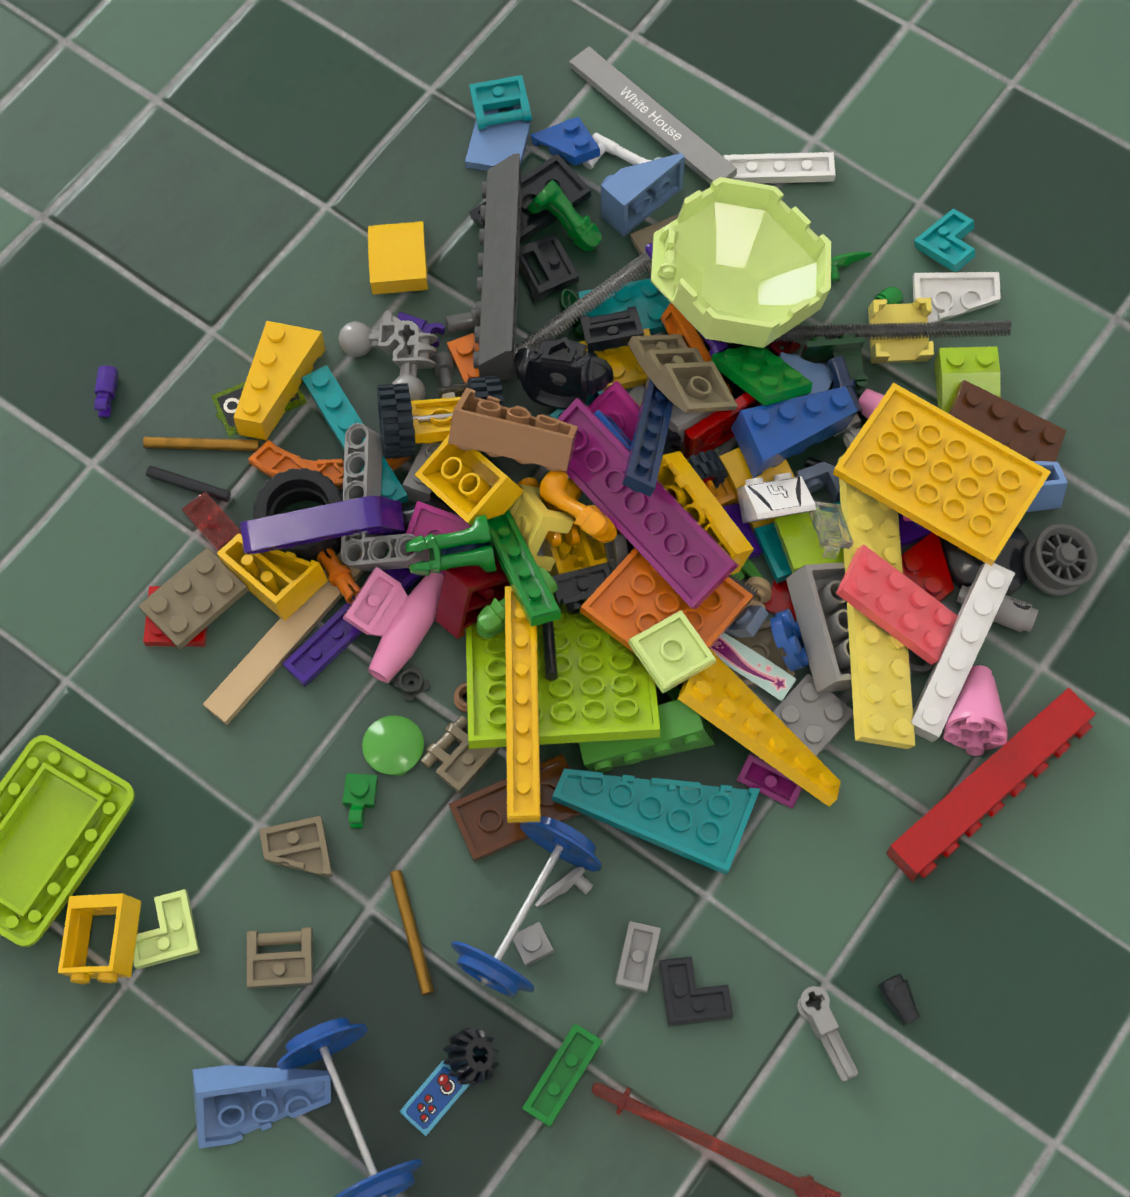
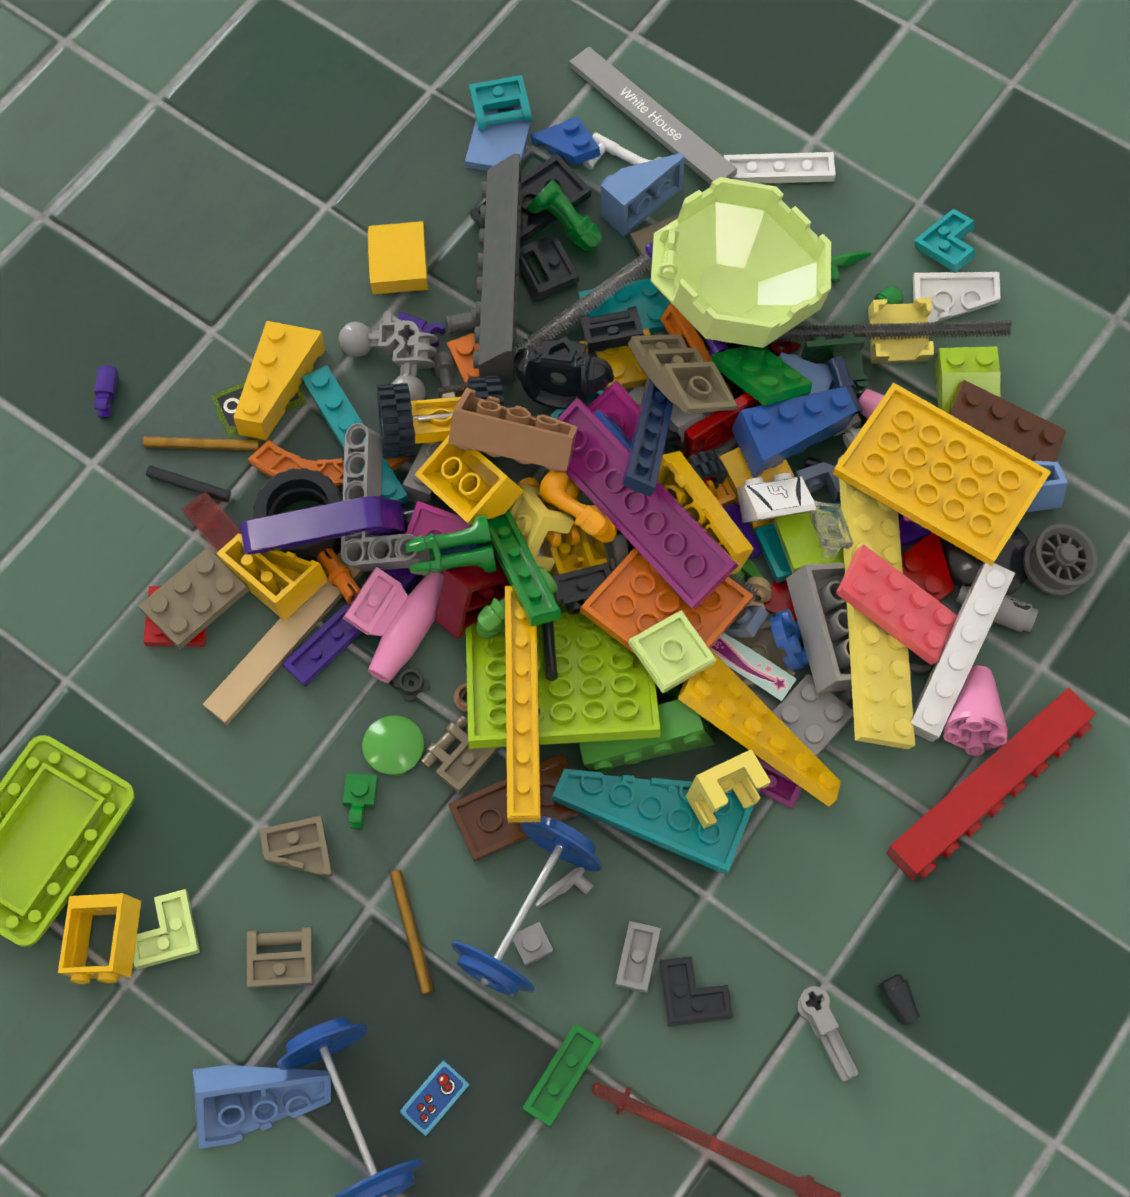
(471, 1056): black gear -> none
(566, 299): dark green piece -> none
(710, 786): none -> light yellow panel

